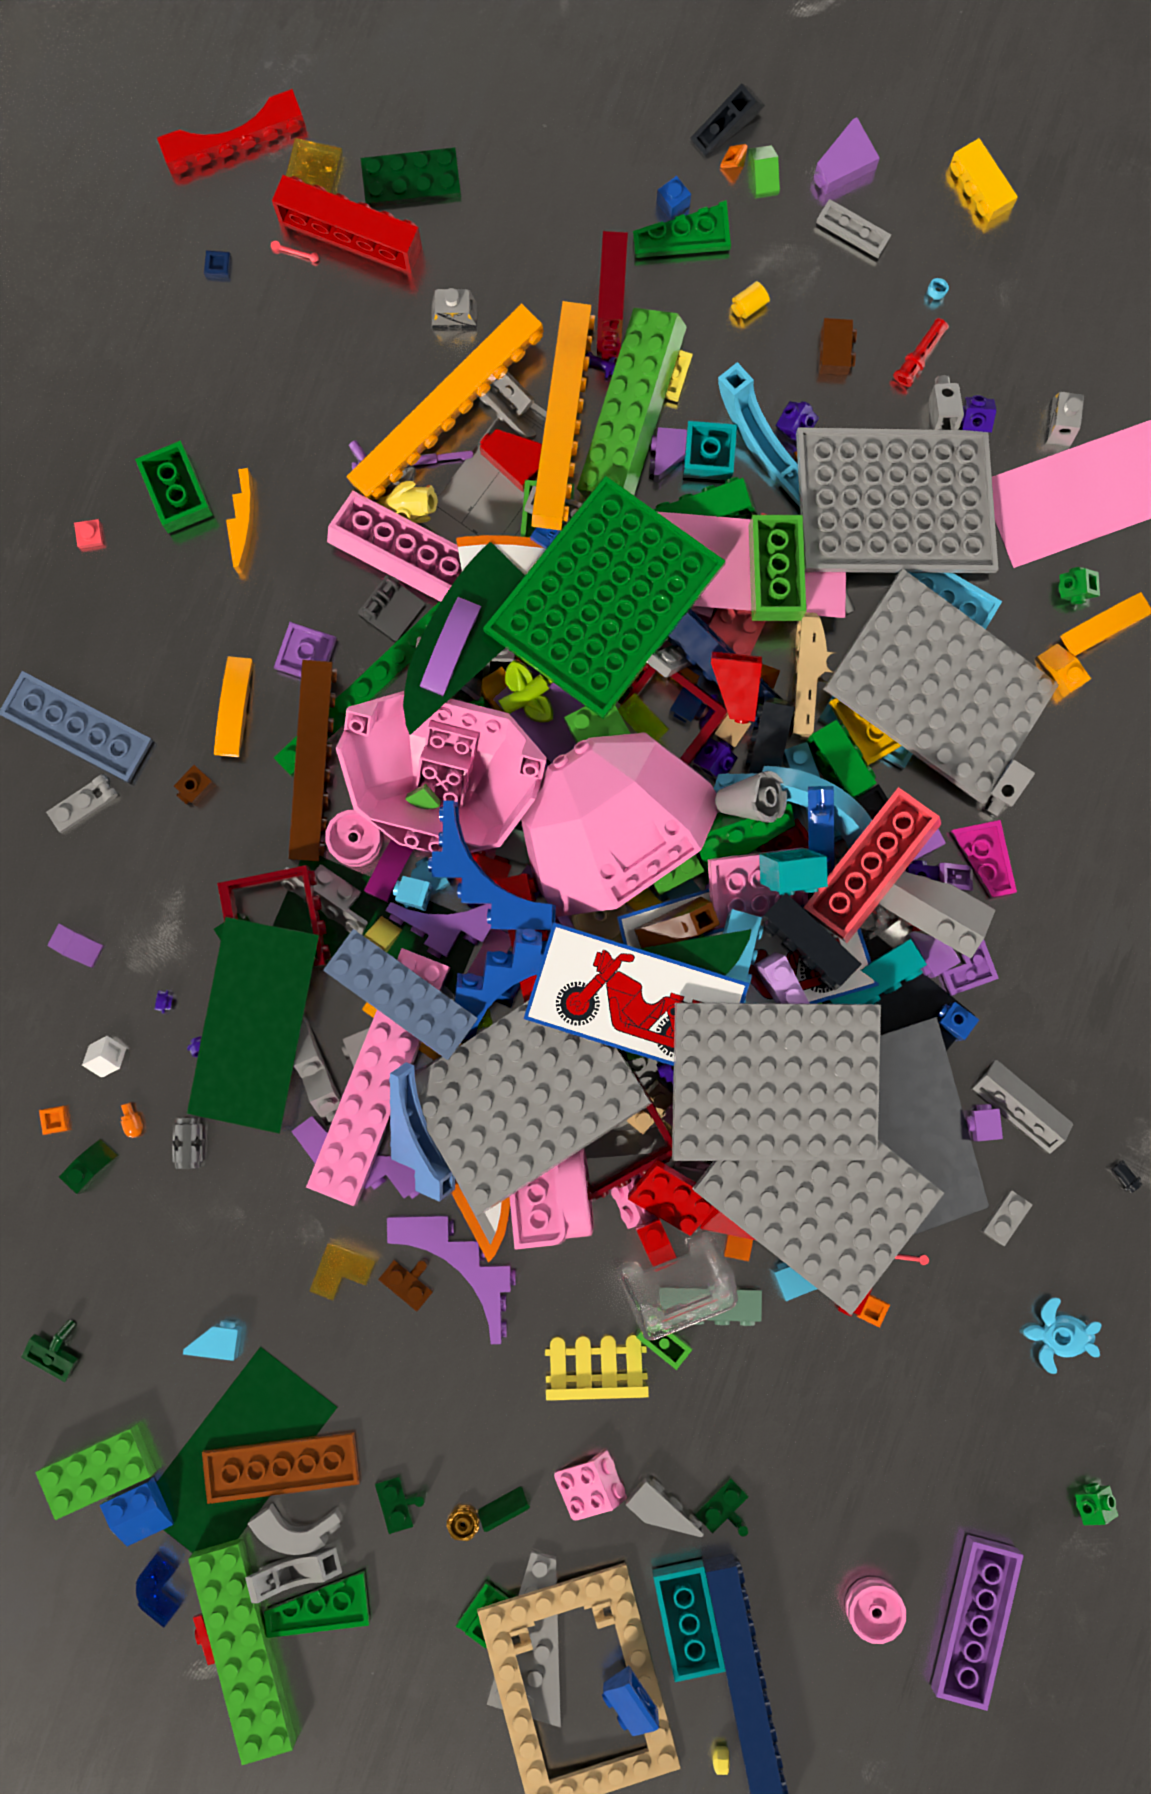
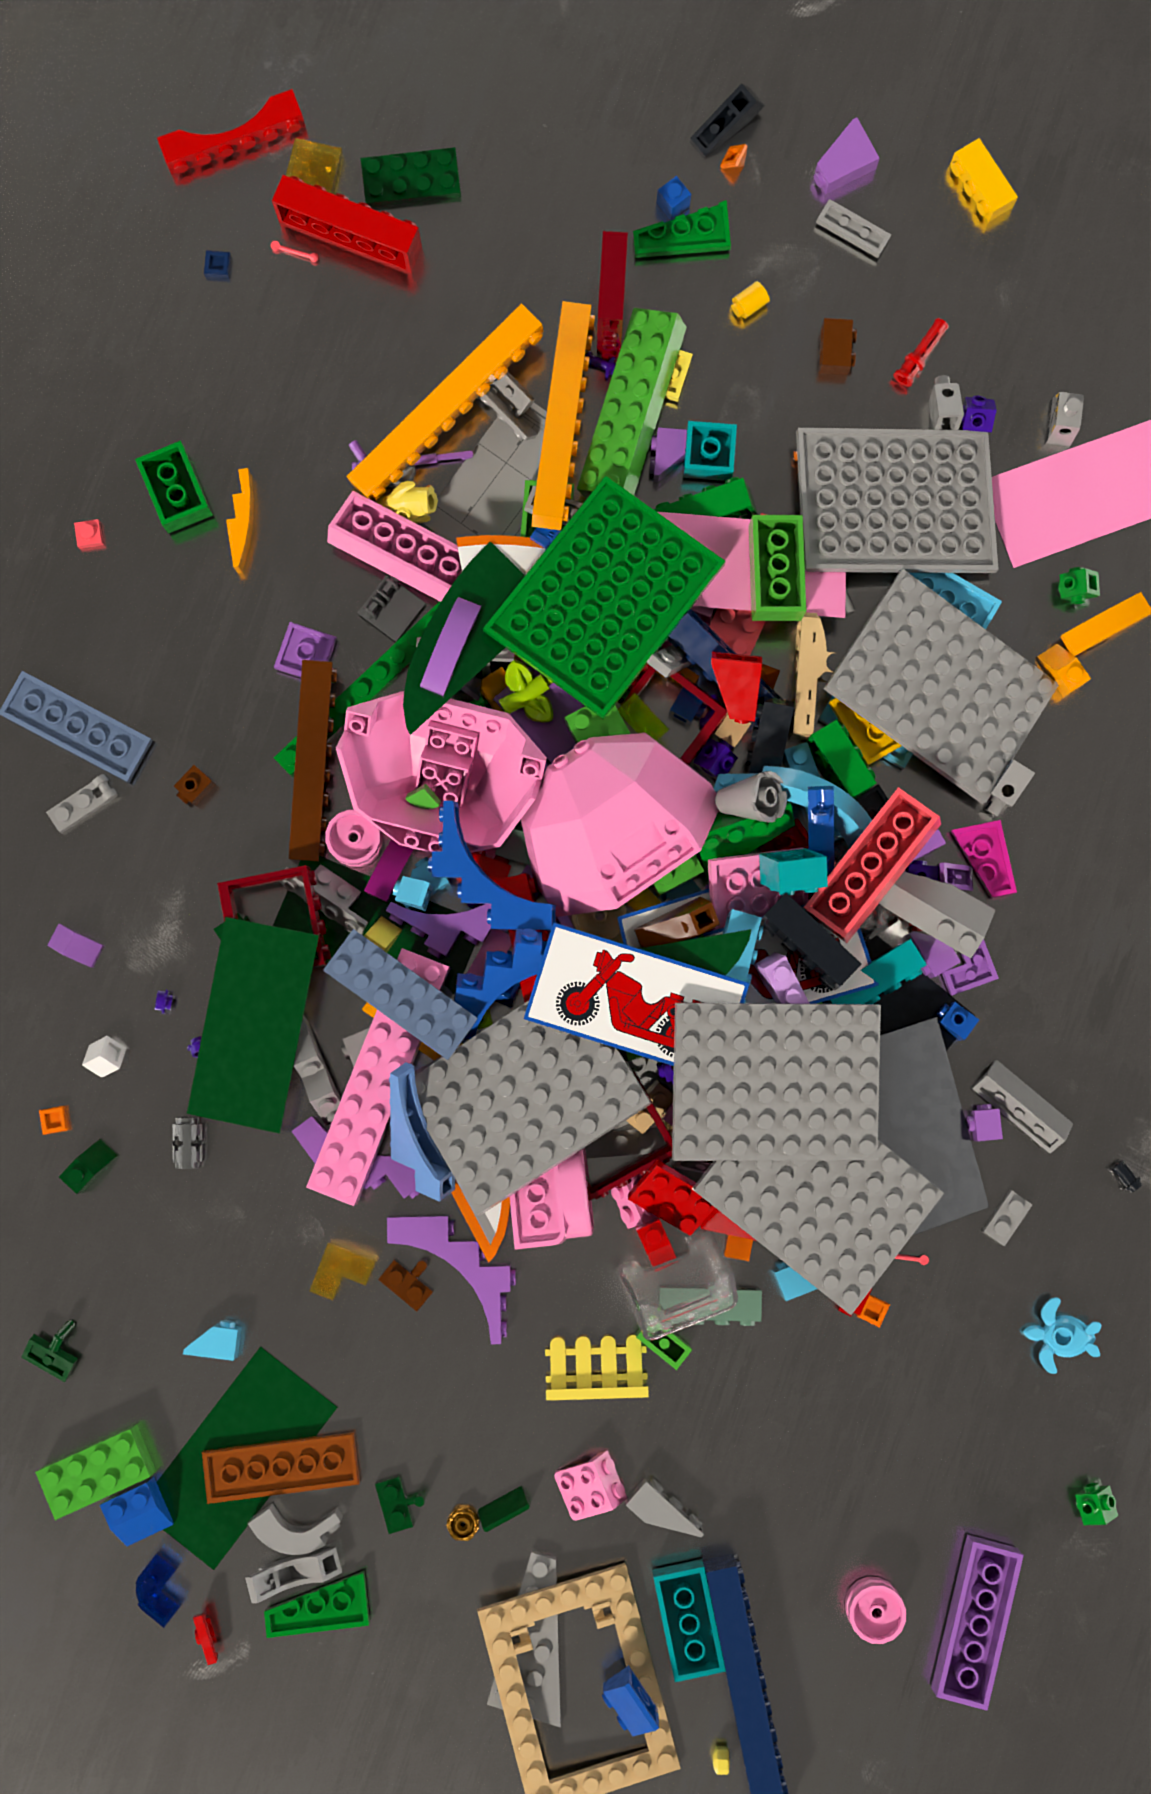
(131, 1121): orange cylinder -> none
(233, 706): light orange slope -> none
(242, 1652): bright green brick -> none
(454, 309): light grey torso -> none
(470, 1620): green plate -> none
(512, 456): red slope -> none
(722, 1506): dark green plate -> none
(742, 406): medium azure arch -> none
(764, 170): bright green slope -> none
(796, 416): dark purple brick -> none
(941, 284): medium azure hinge -> none

